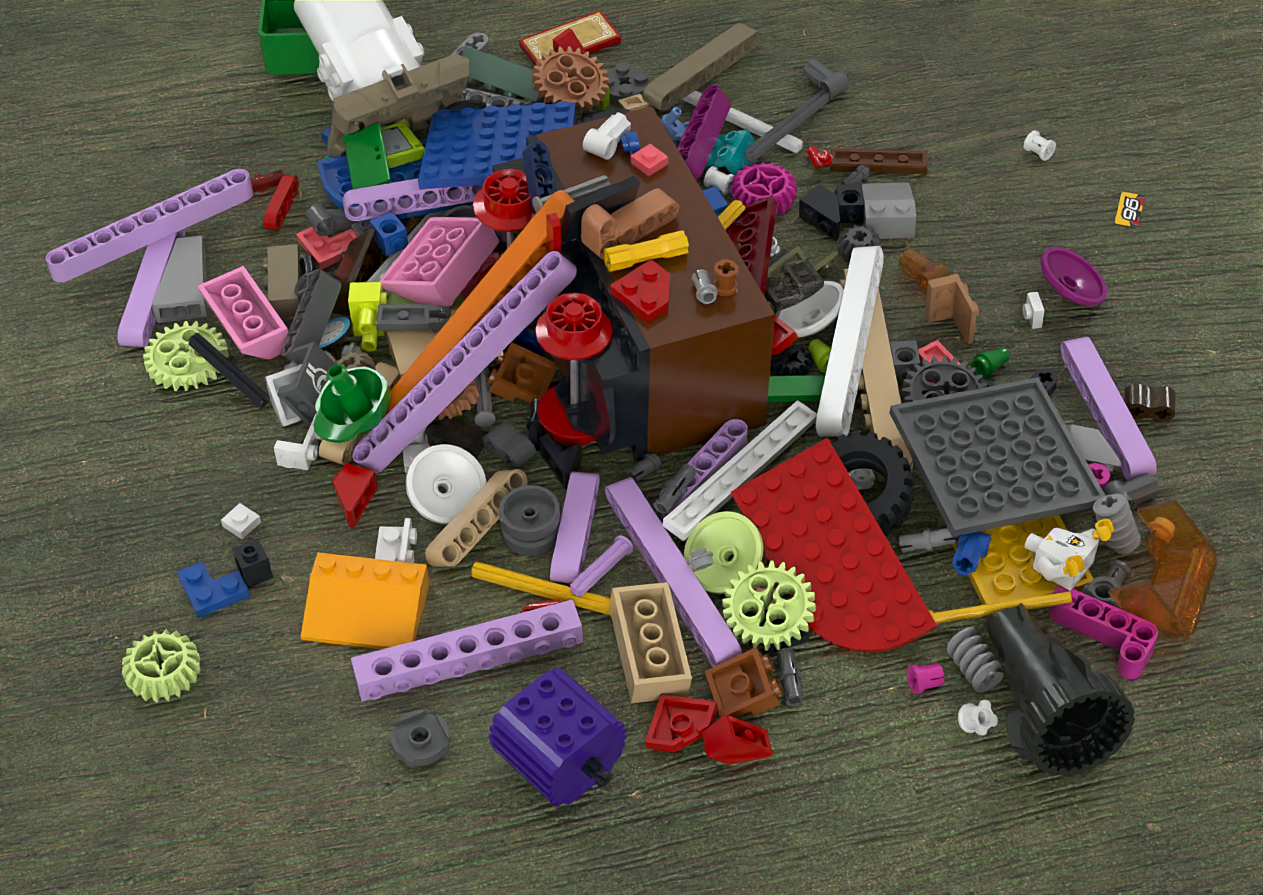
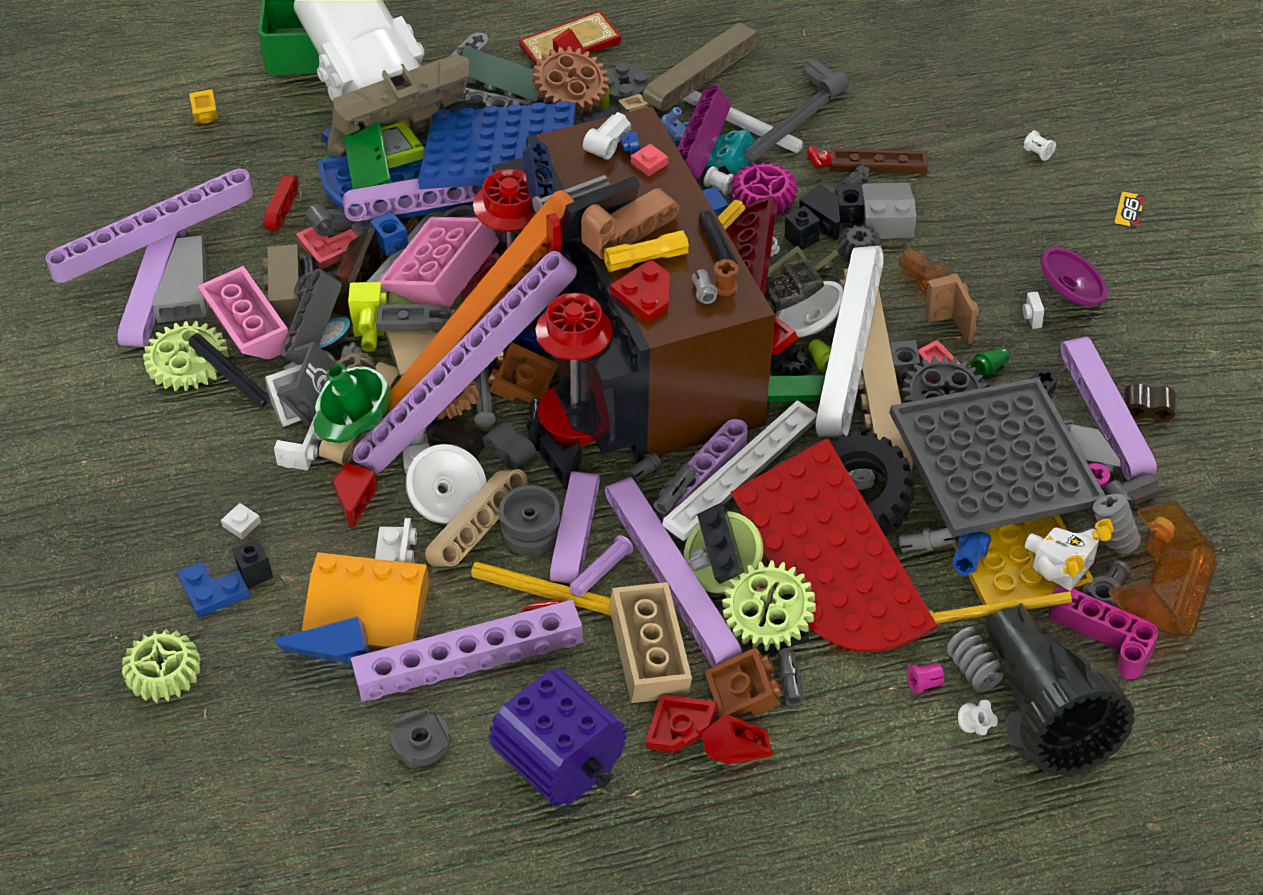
(203, 106): none -> yellow bracket
(263, 182): clear red pin -> none
(329, 642): none -> blue slope
(715, 236): none -> black axle
(720, 543): none -> black plate
(802, 228): none -> black brick

